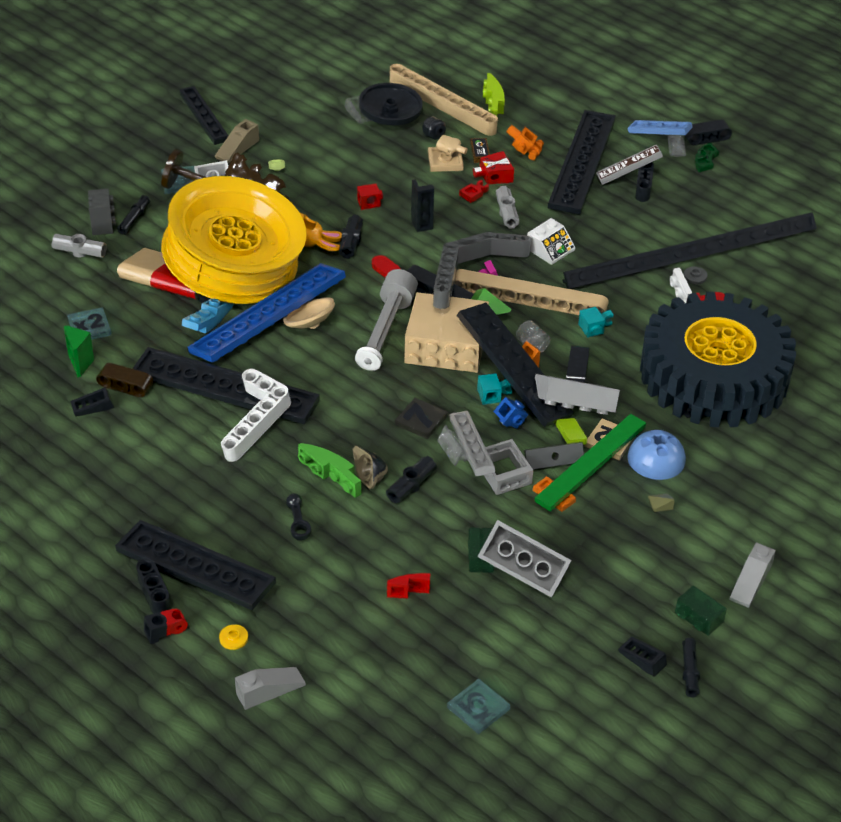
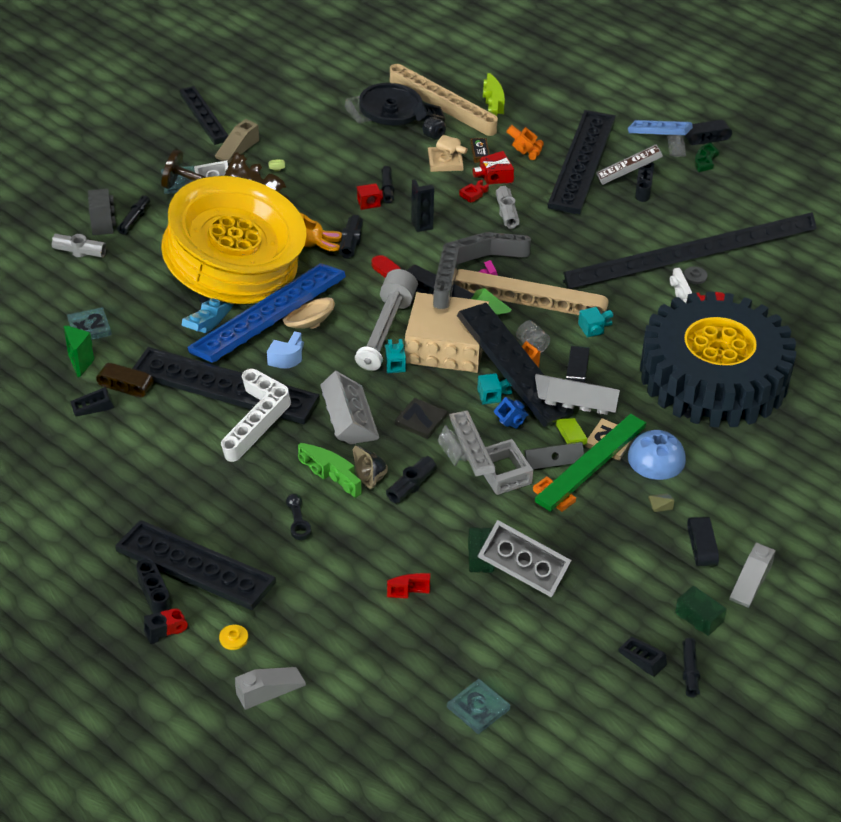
(151, 270): tan door -> none
(286, 354): none -> light blue brick
(348, 409): none -> light grey slope
(387, 186): none -> black pin
(395, 357): none -> teal brick
(425, 110): none -> black slope
(550, 241): white slope -> none
(703, 541): none -> black beam

